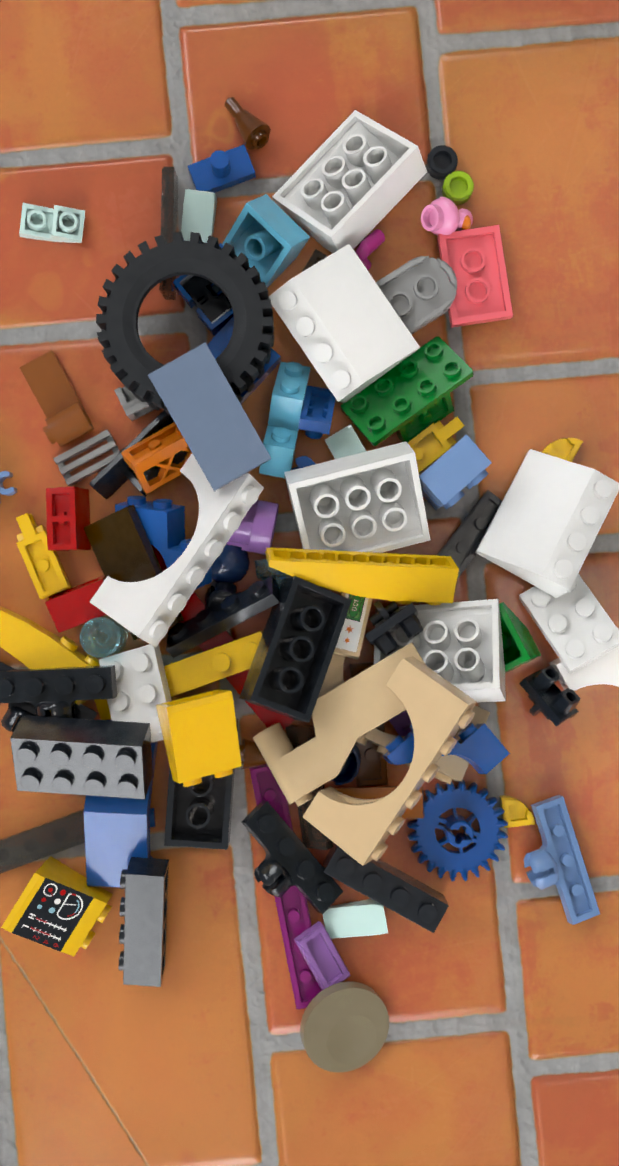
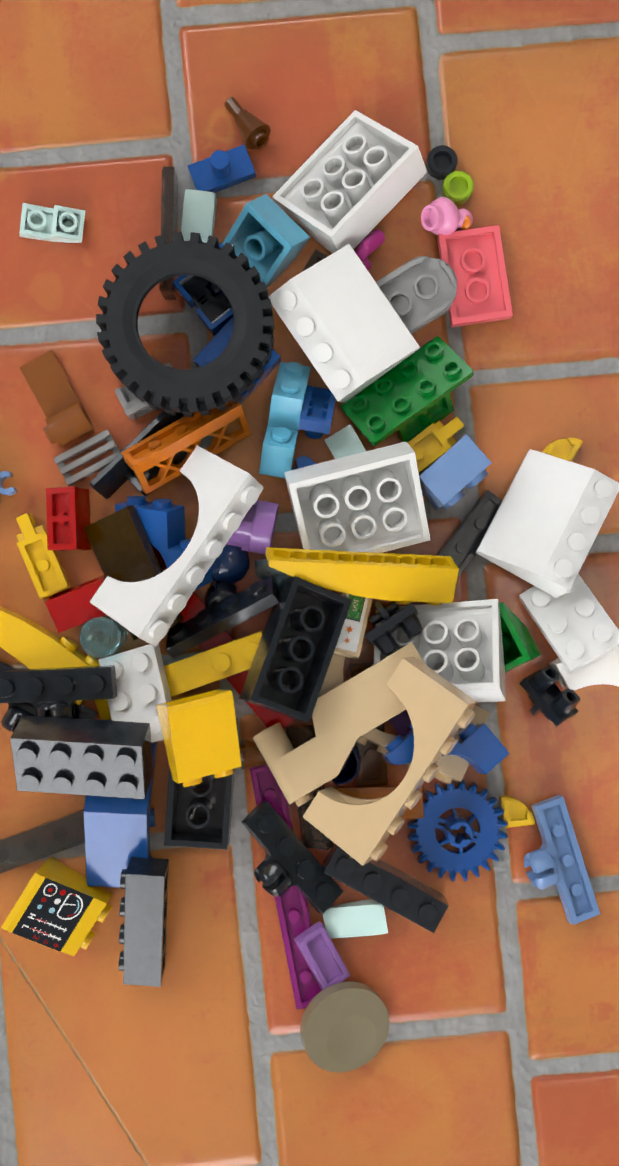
(209, 416): sand blue tile -> none

